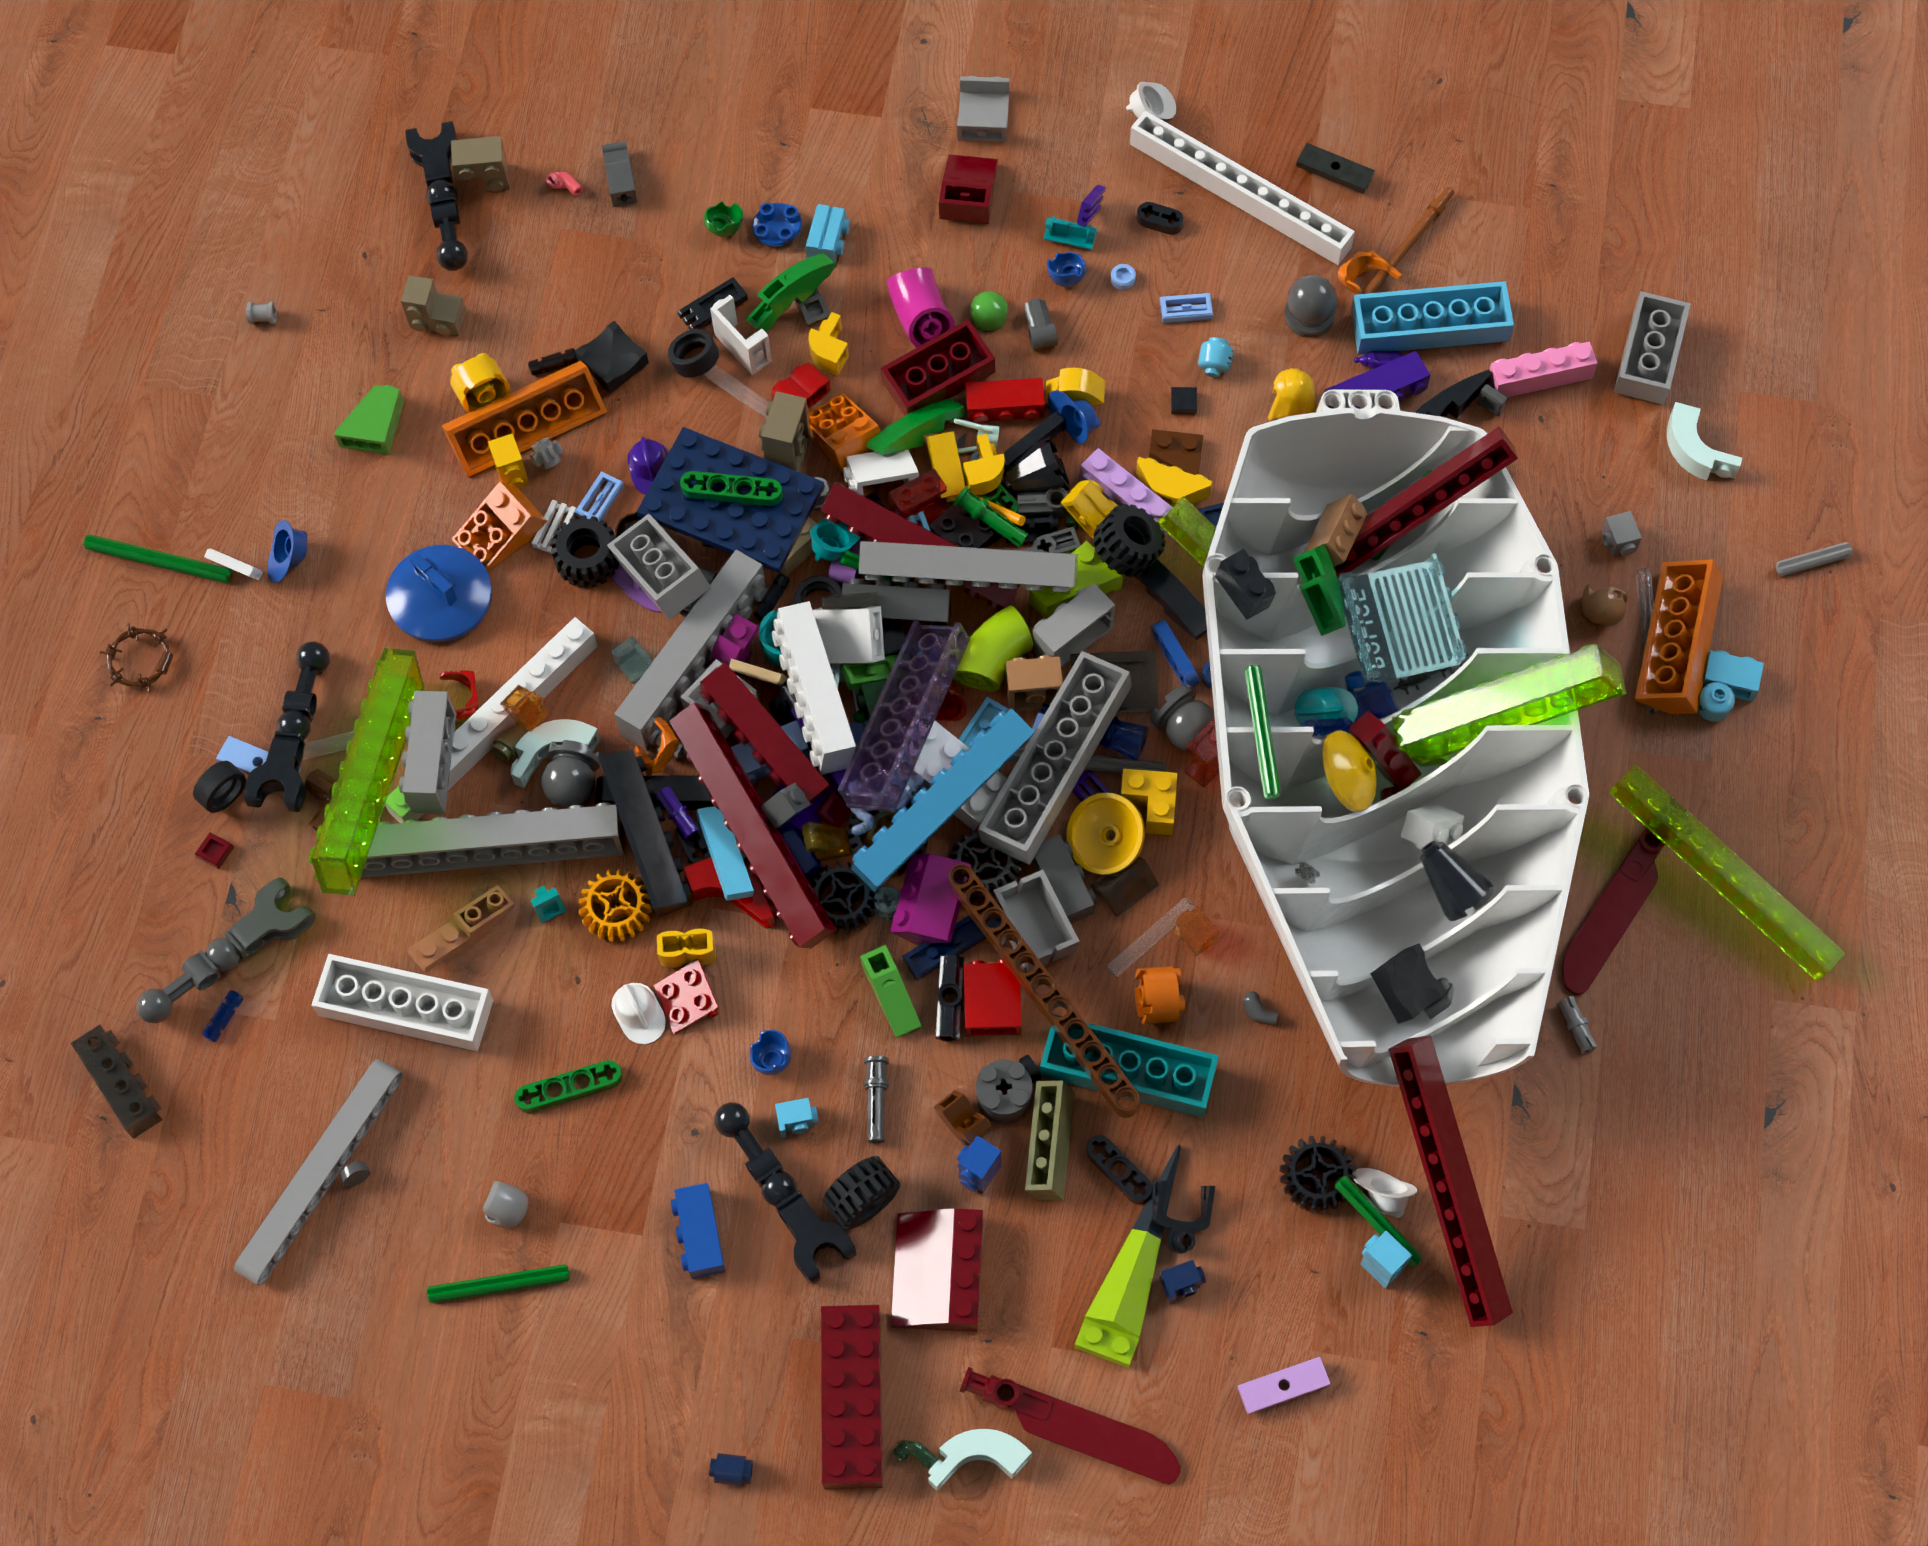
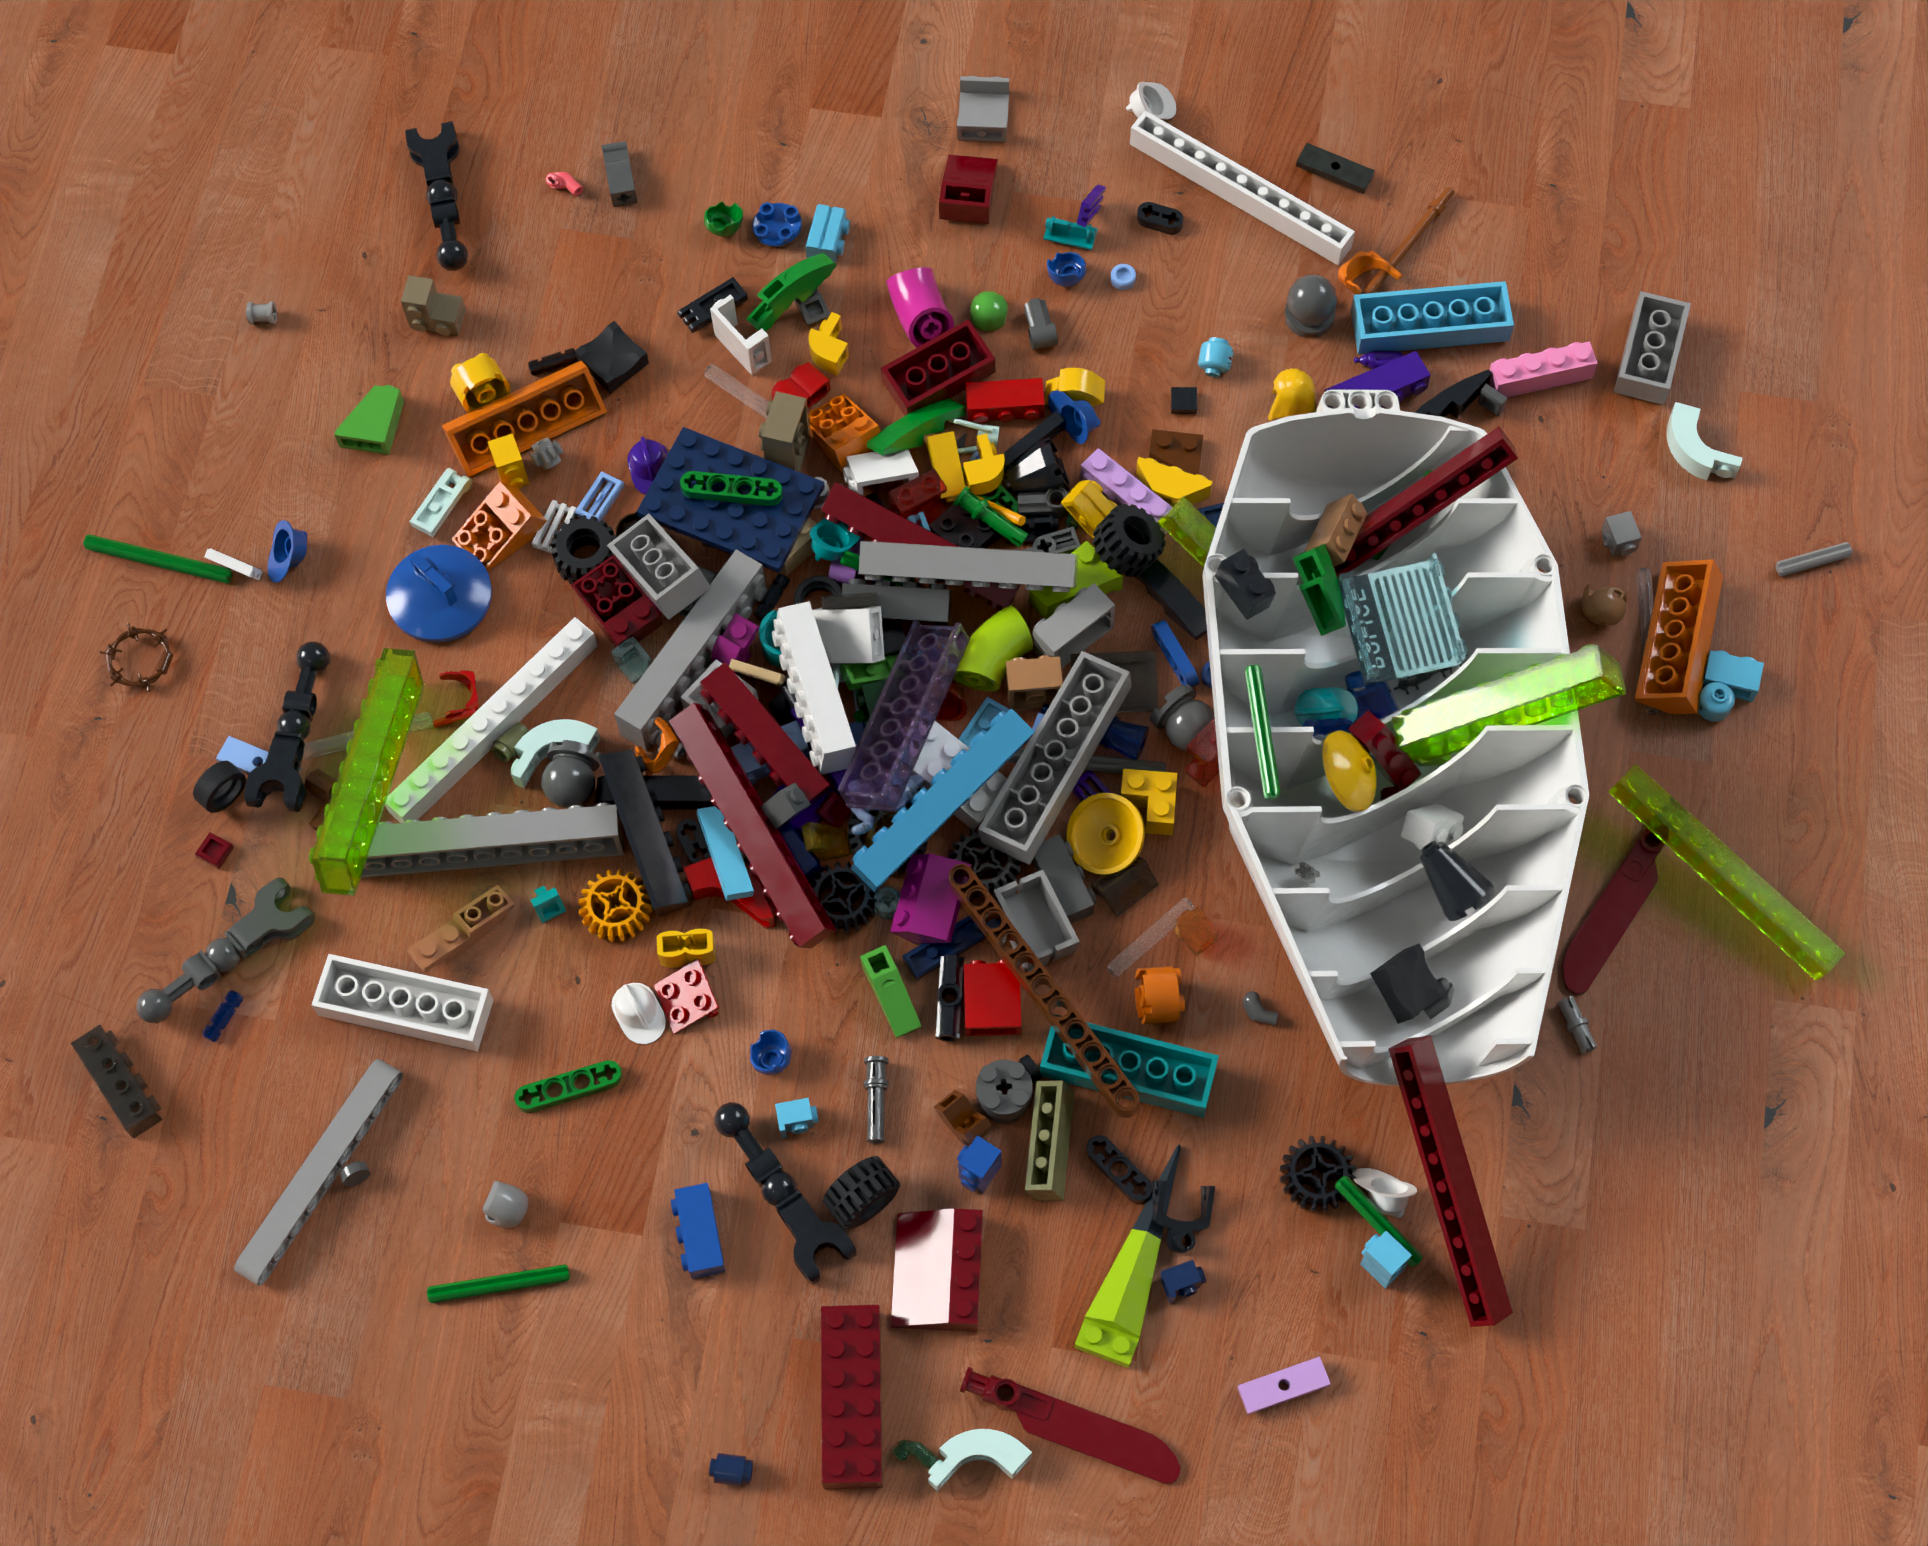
(428, 752): light grey brick -> none
(440, 502): none -> light aqua plate
(481, 159): dark tan brick -> none
(525, 708): clear orange brick -> none
(617, 603): none -> dark red slope
(677, 812): dark purple axle -> none
(685, 343): black tyre -> none
(1187, 311): light blue tile -> none

